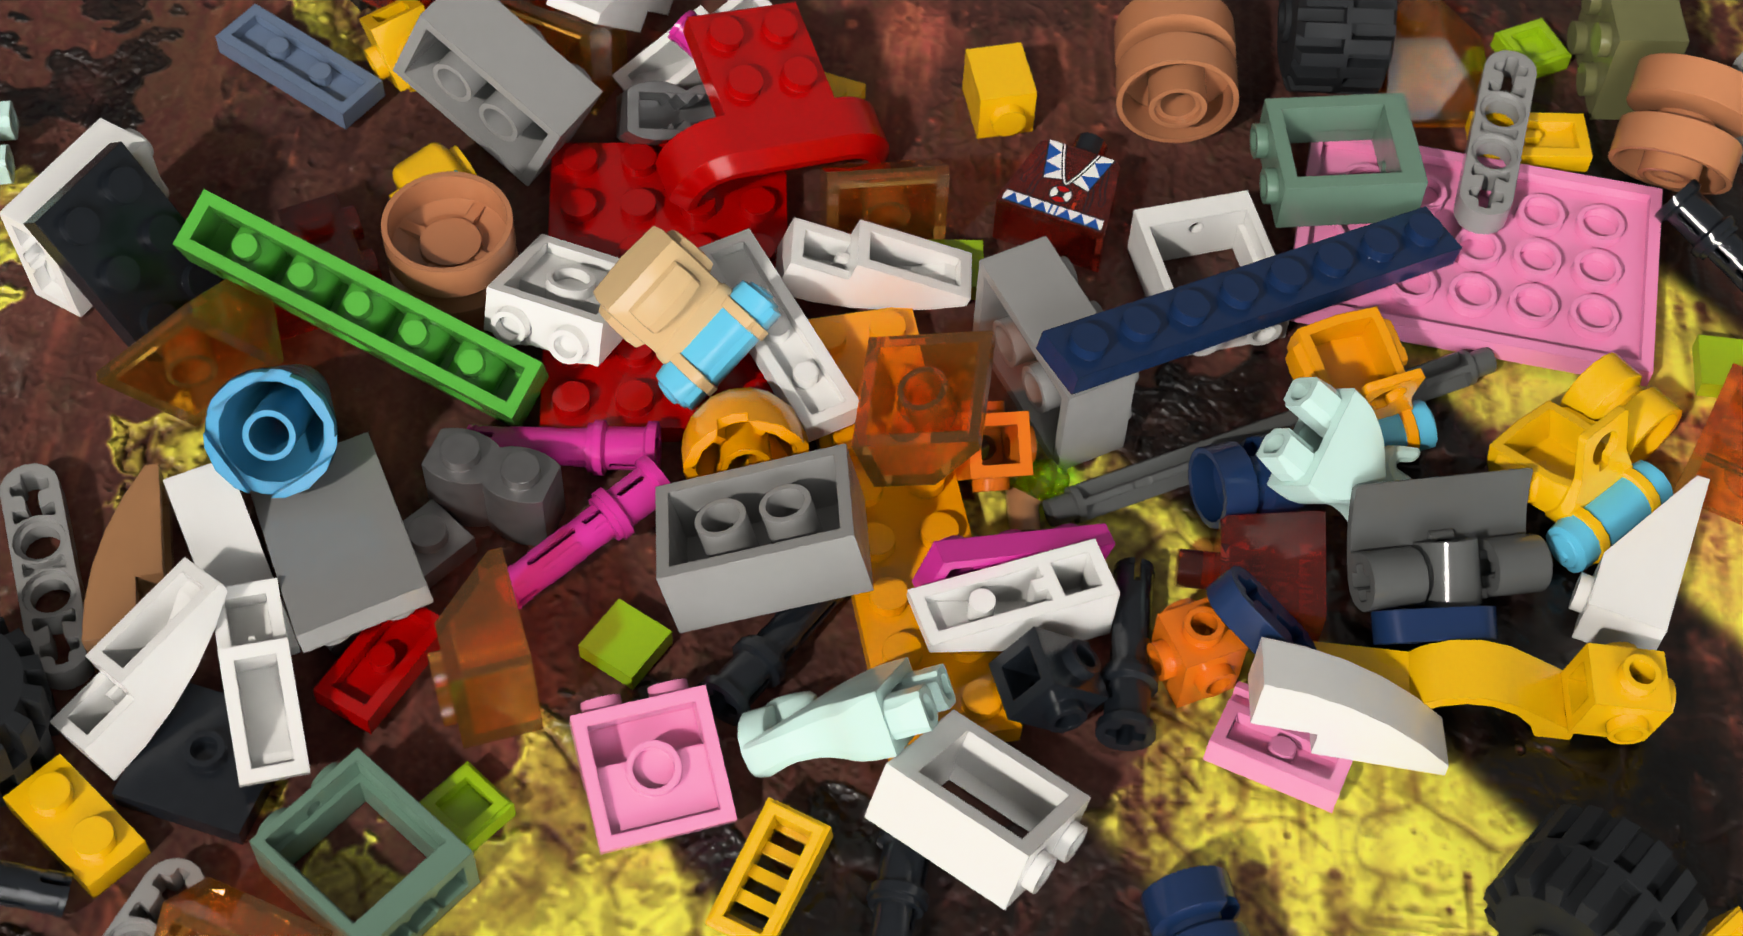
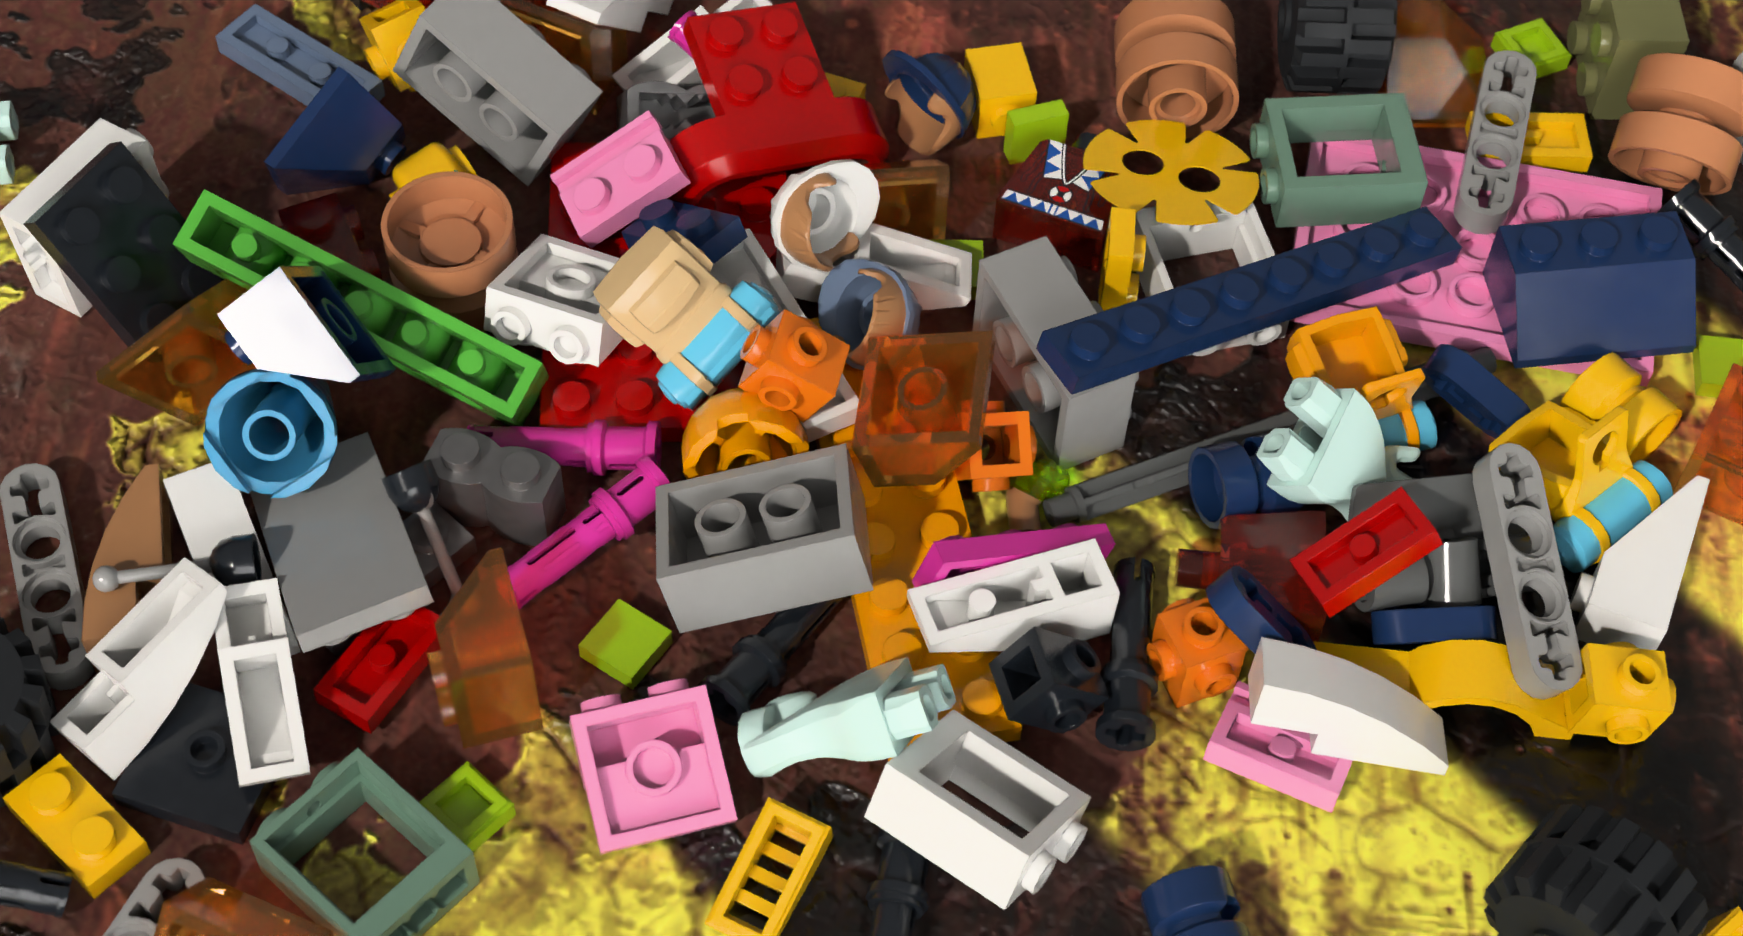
(231, 562): none -> black hinge
(303, 328): none -> slope
(337, 140): none -> dark blue slope
(415, 492): none -> black hinge
(619, 179): none -> bright pink plate
(707, 229): none -> dark blue plate
(792, 364): none -> orange brick
(824, 213): none -> white piece
(864, 302): none -> sand blue piece
(932, 98): none -> piece
(1031, 125): none -> lime tile
(1122, 254): none -> yellow plate
(1173, 201): none -> yellow piece
(1366, 552): none -> red plate
(1473, 390): none -> dark blue beam
(1537, 570): none -> light grey beam
(1593, 288): none -> dark blue slope

